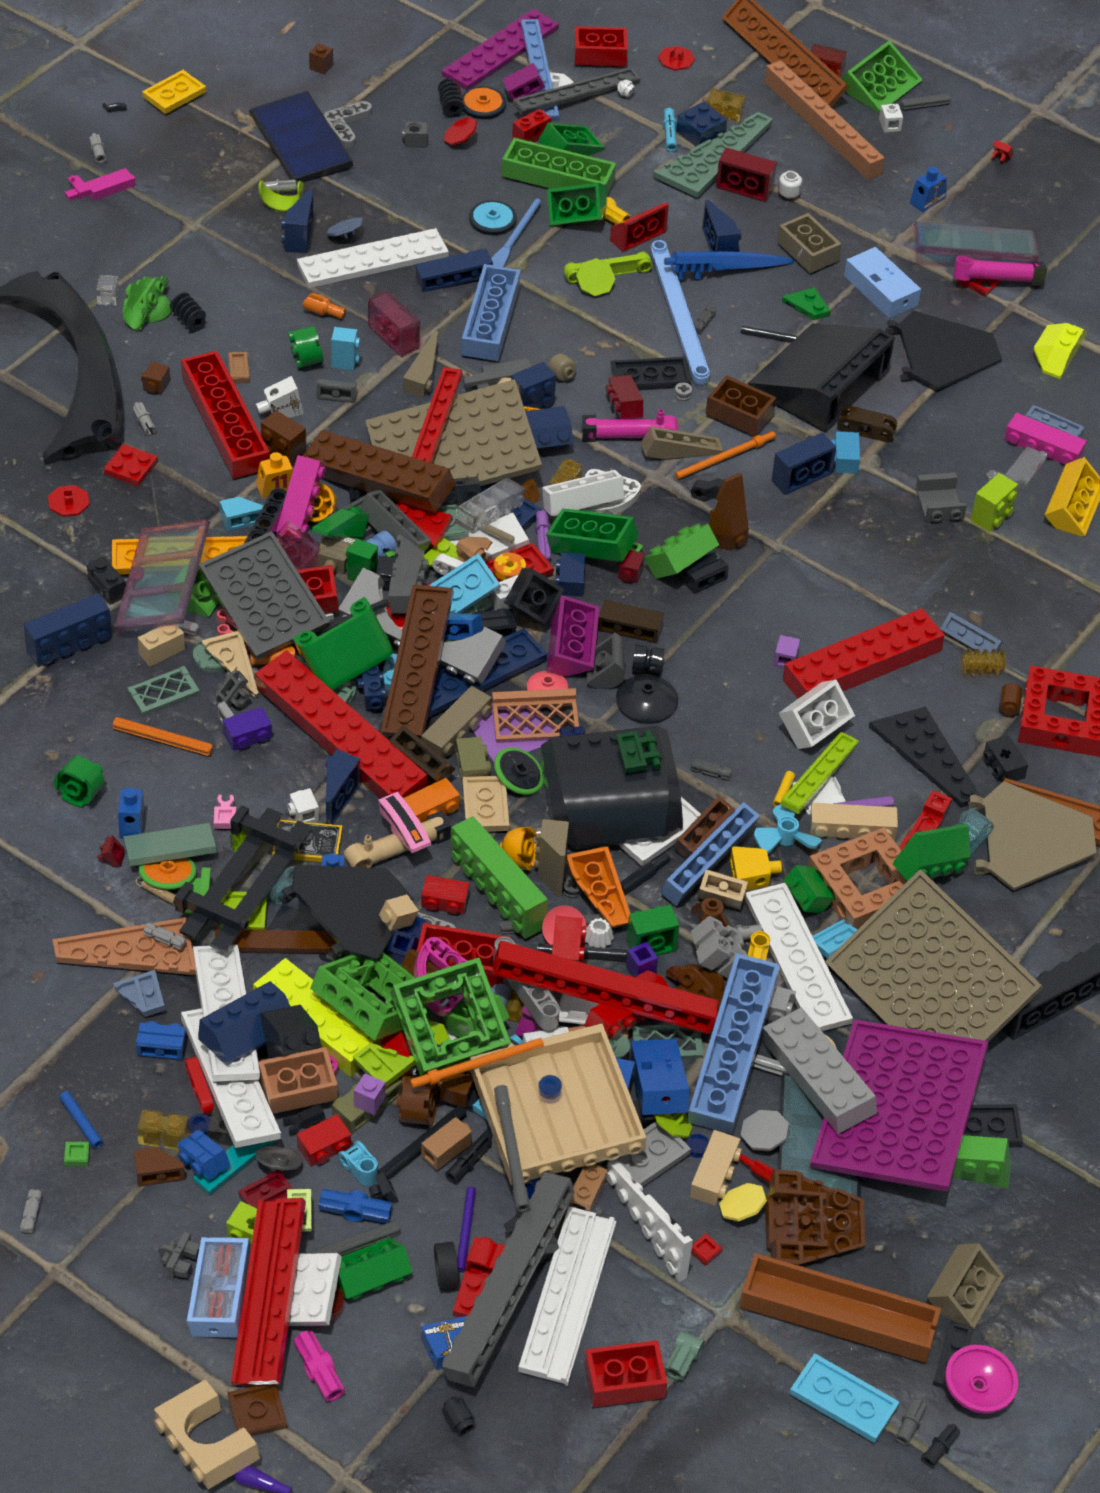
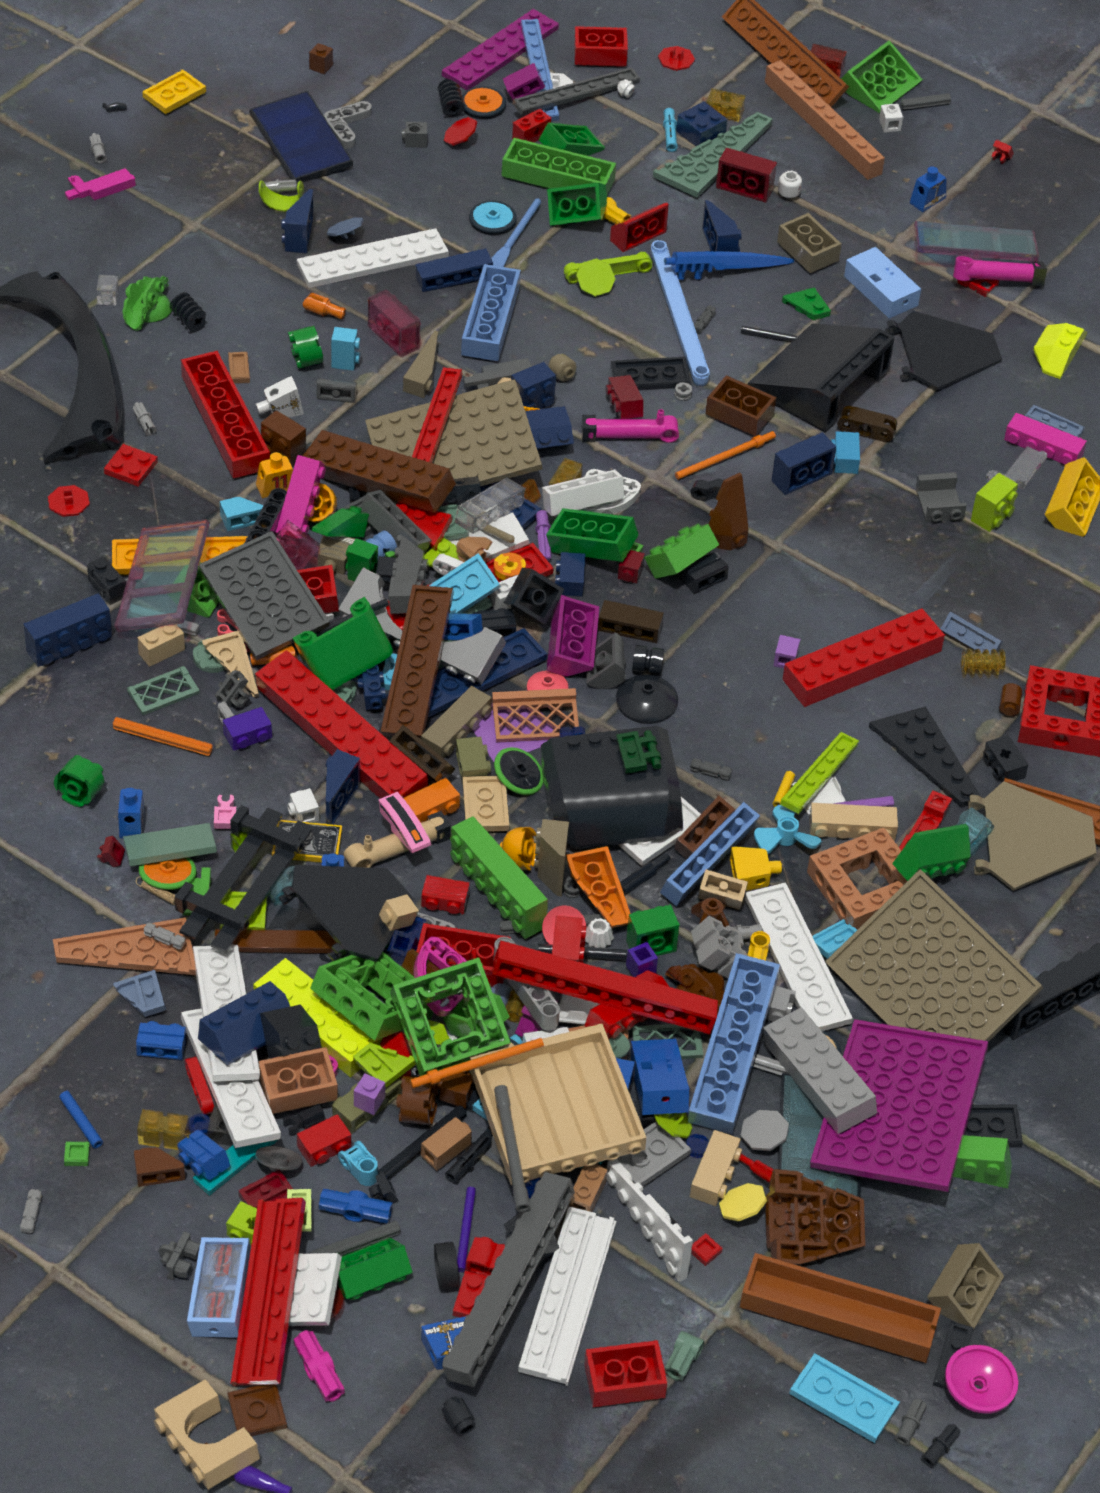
(156, 378): reddish brown brick -> none
(550, 1087): clear blue tile -> none
(669, 444): dark tan slope -> none
(808, 889): green brick -> none
(816, 714): white brick -> none

